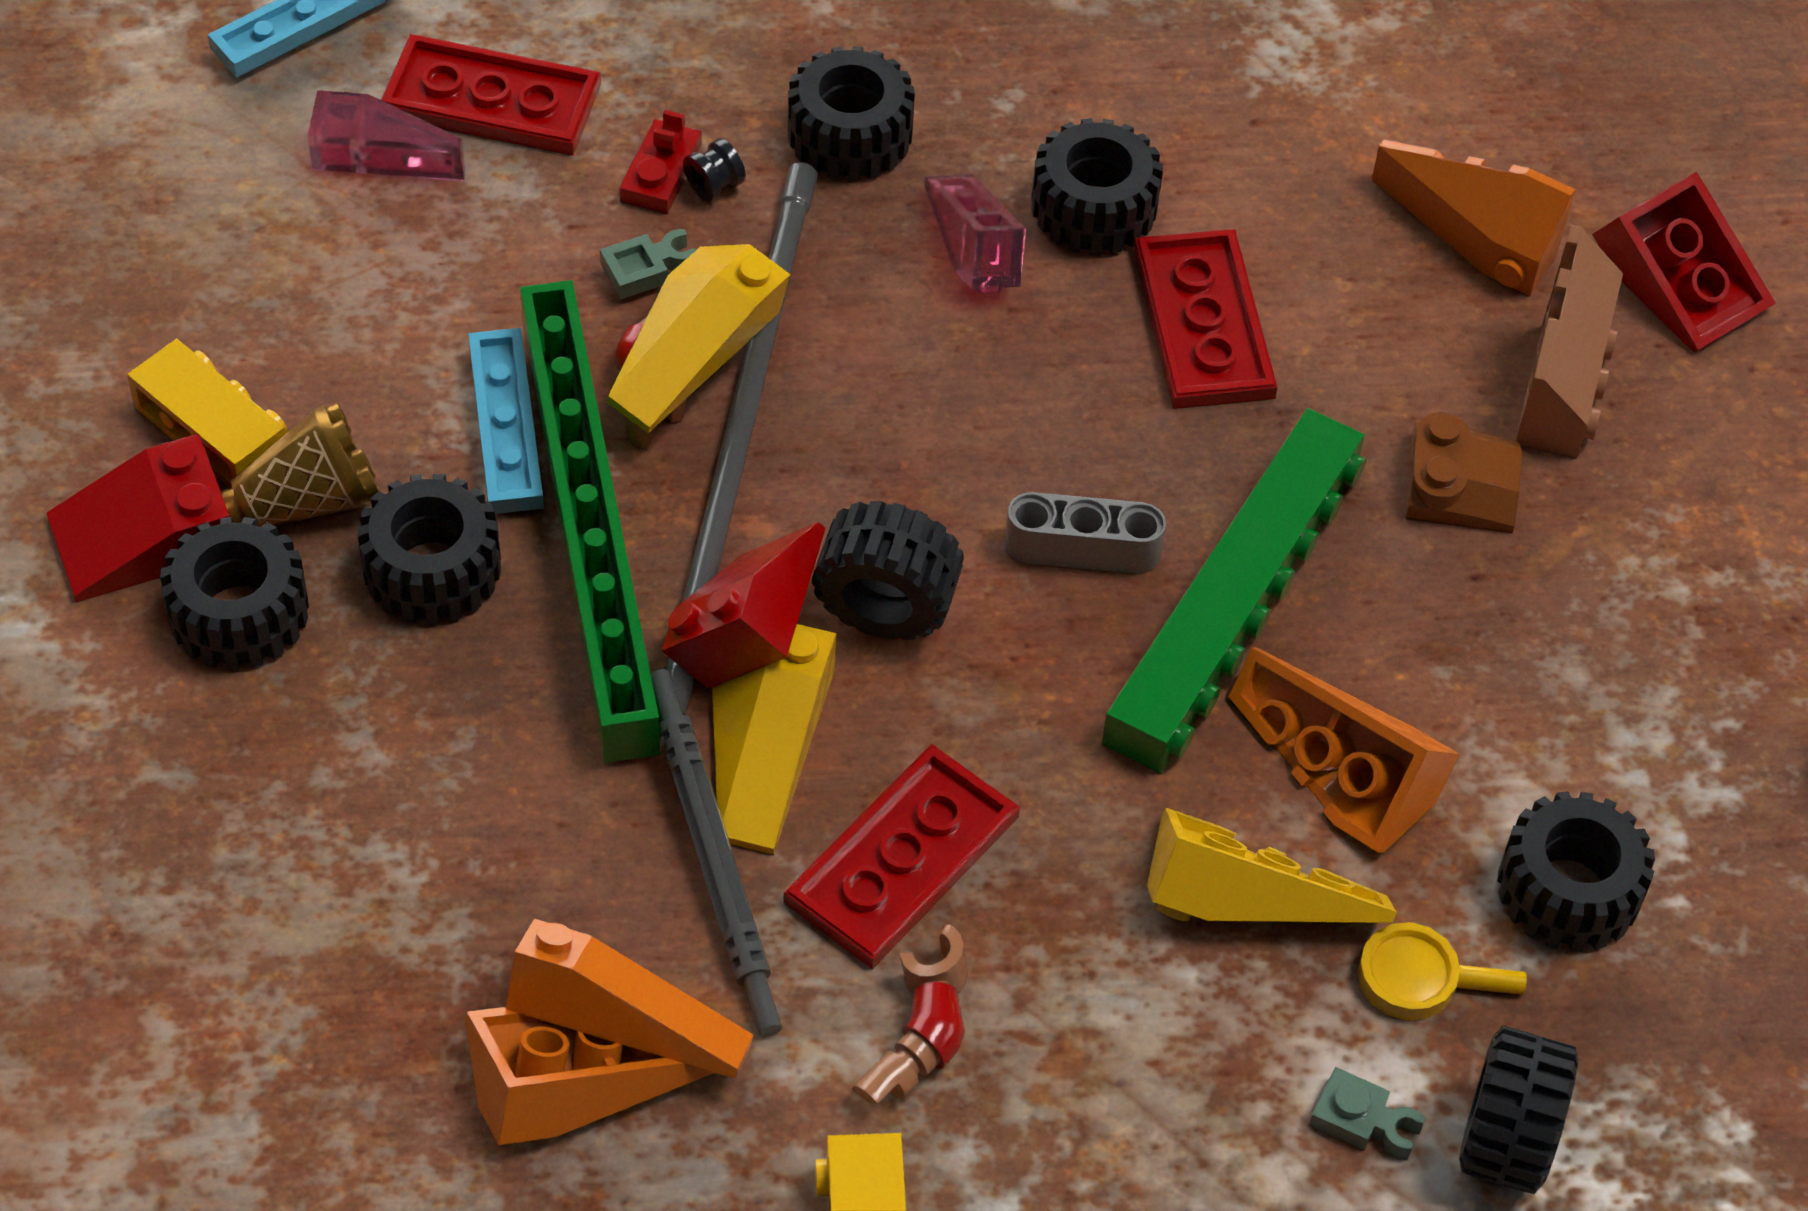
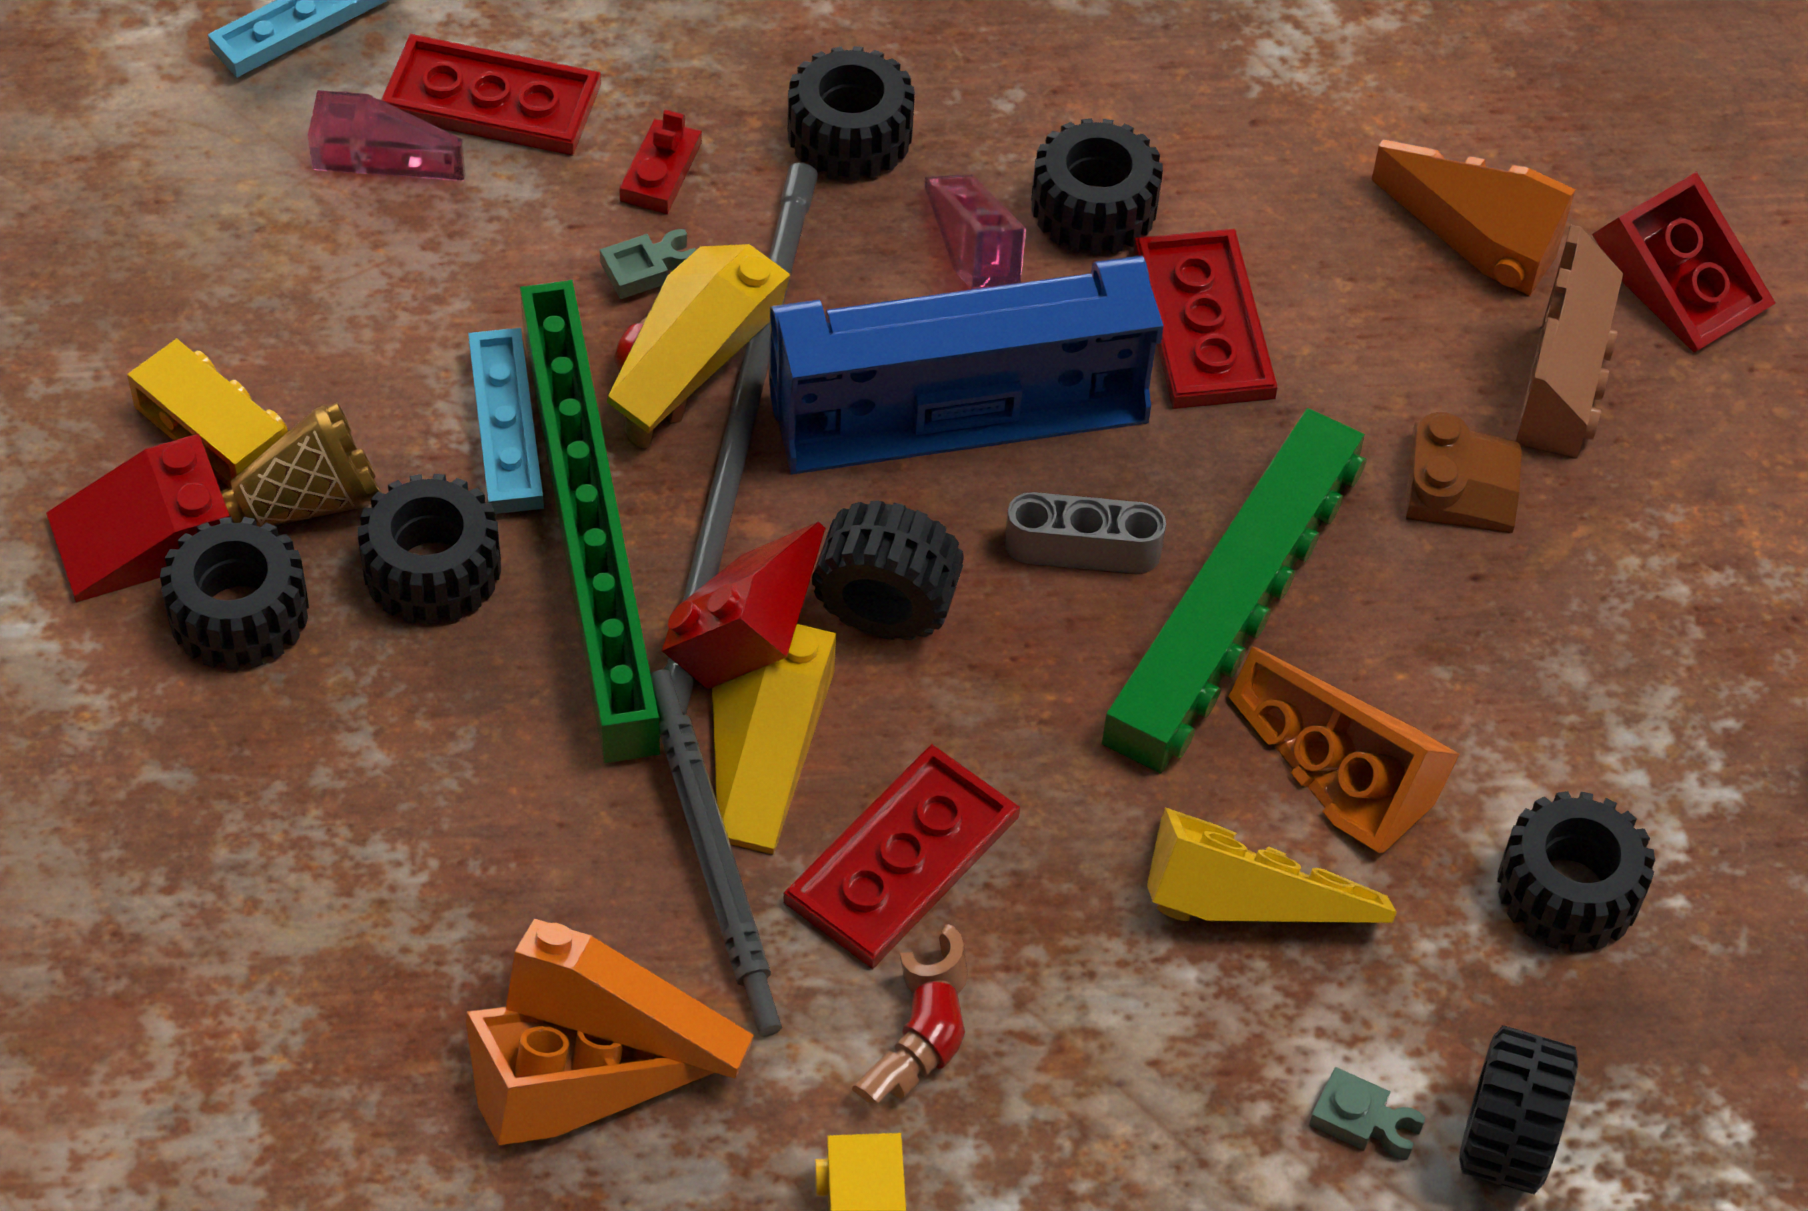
(714, 169): black wheel -> none
(963, 367): none -> blue piece
(1415, 972): yellow piece -> none

